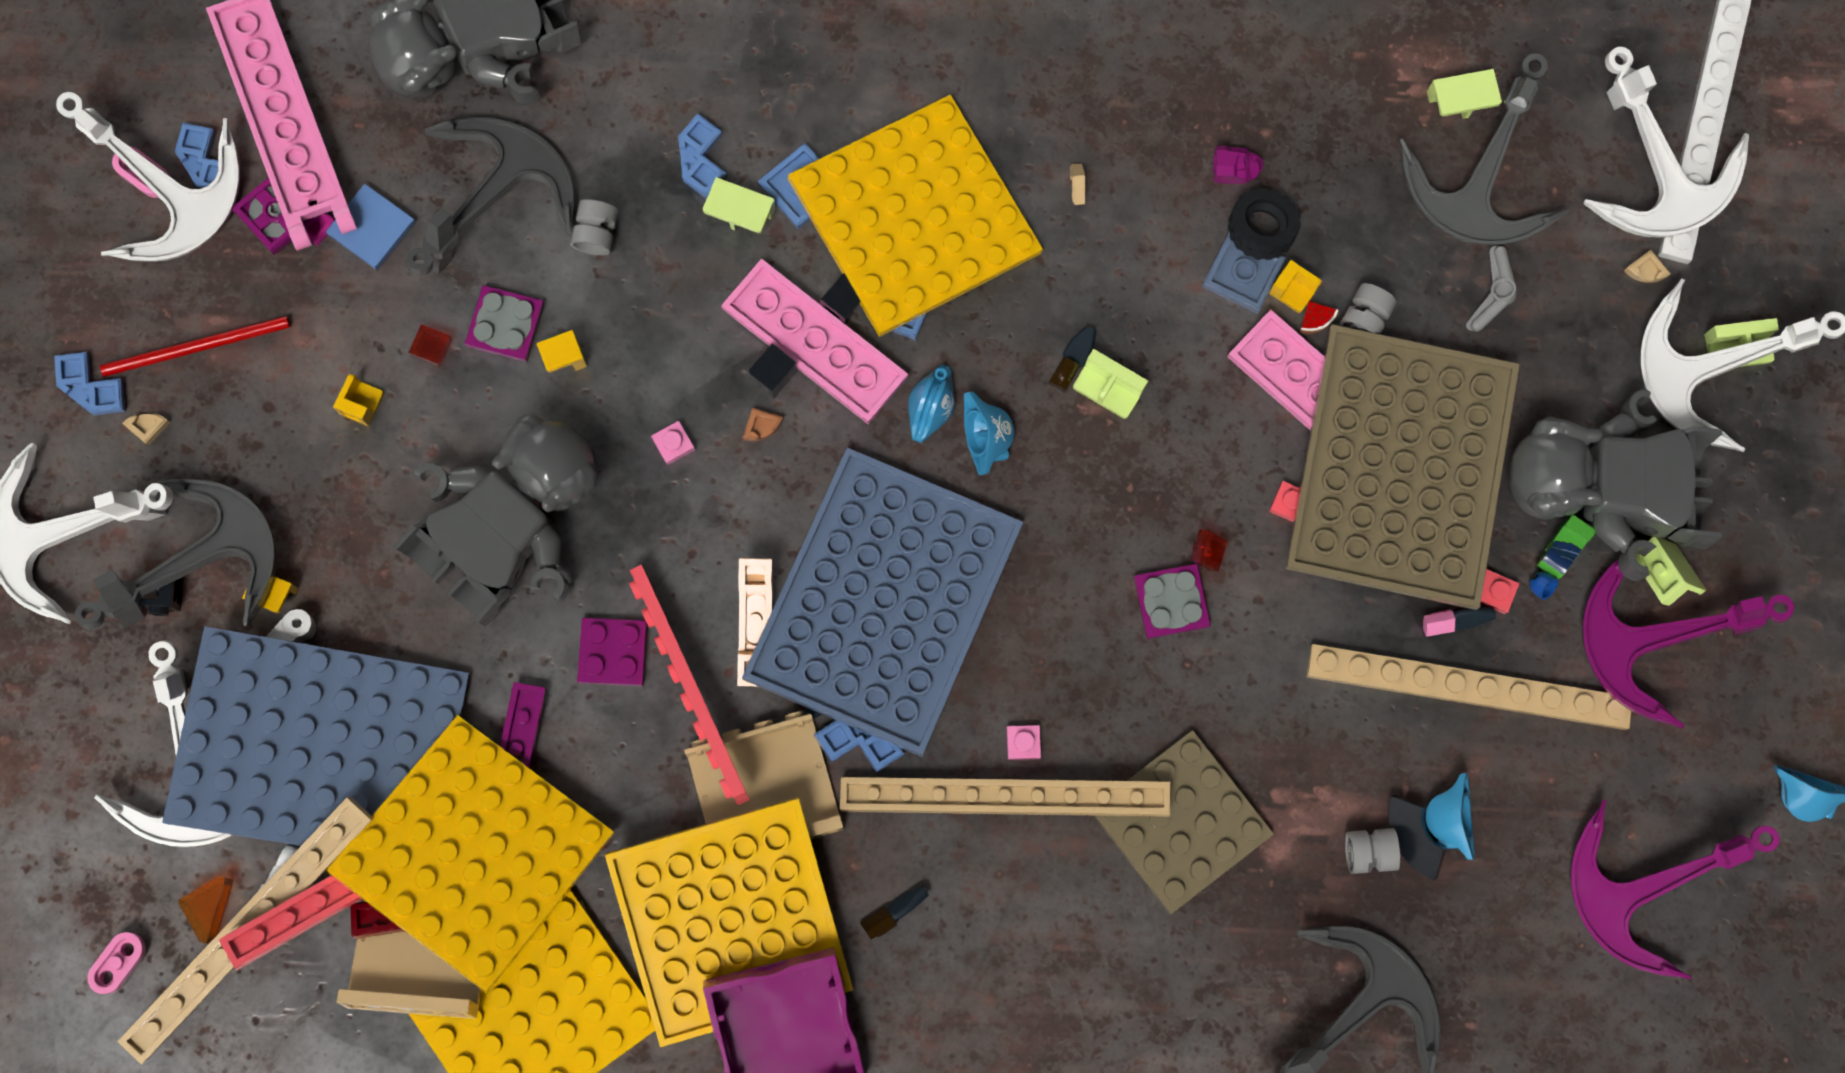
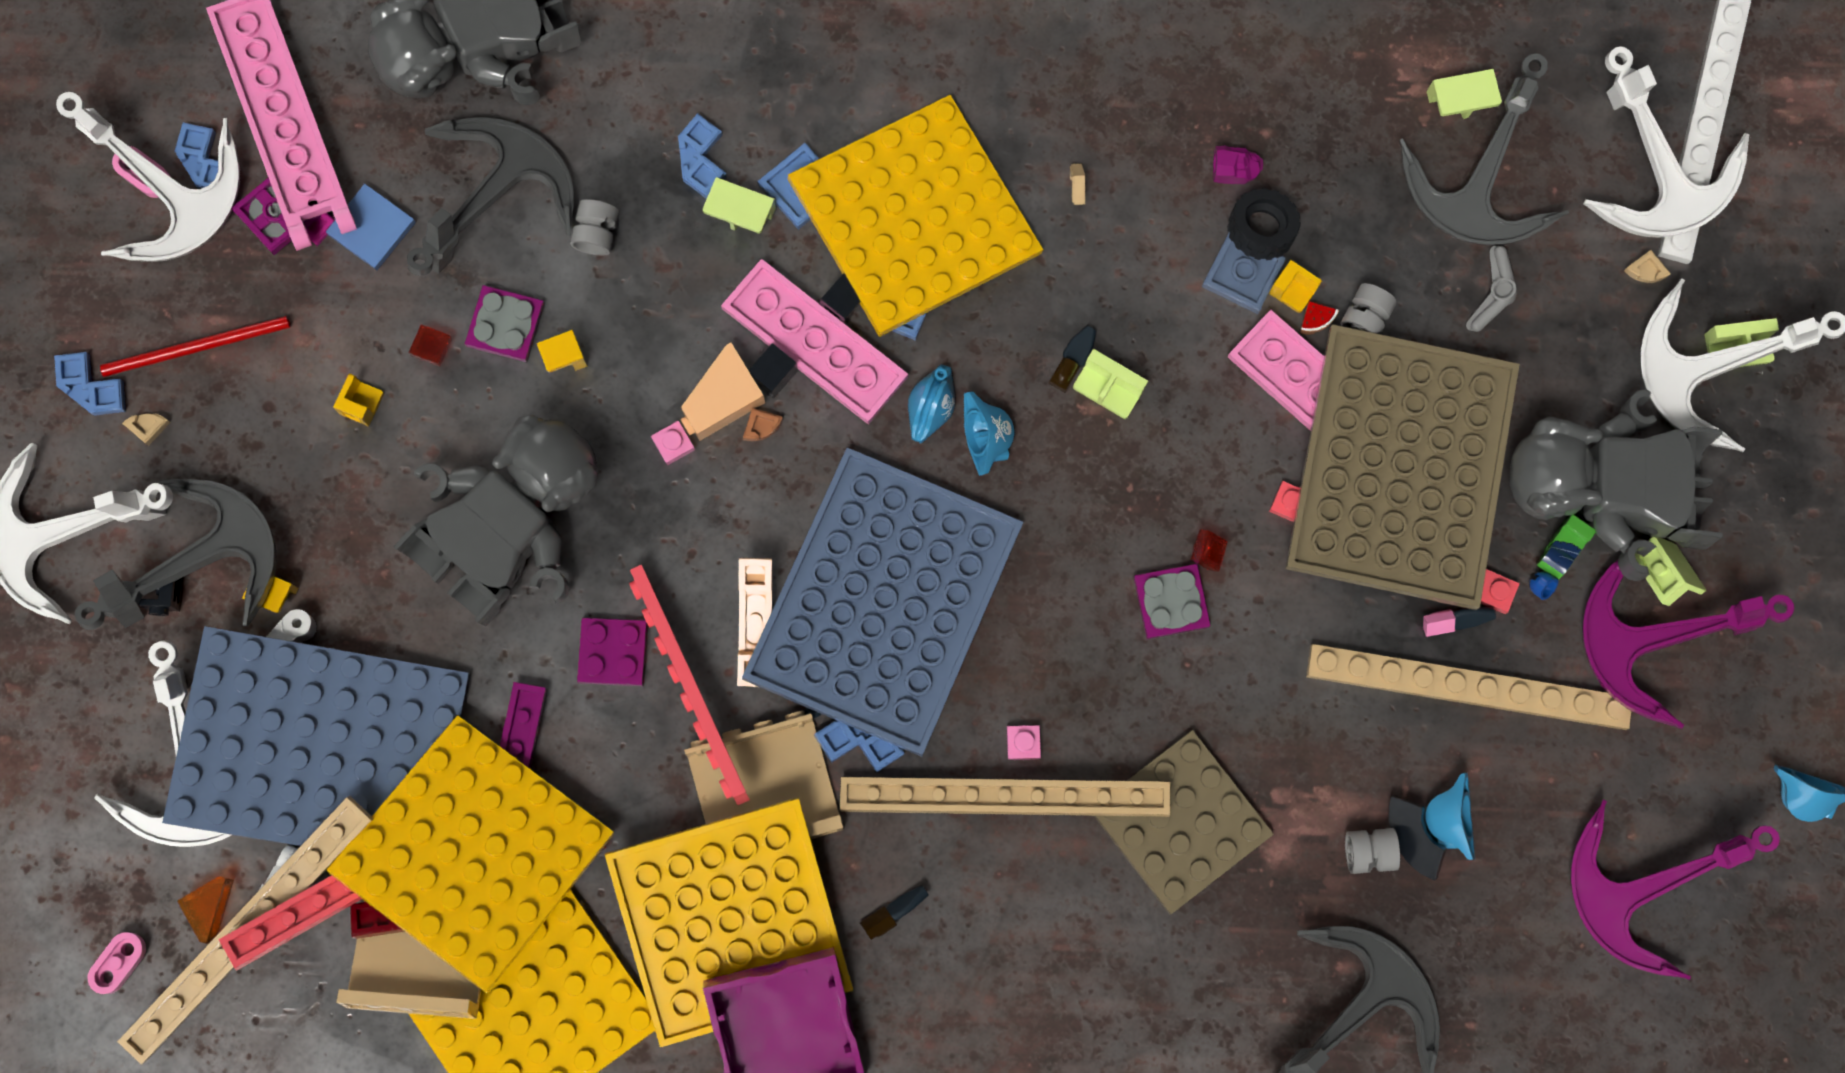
(721, 395): none -> light nougat slope

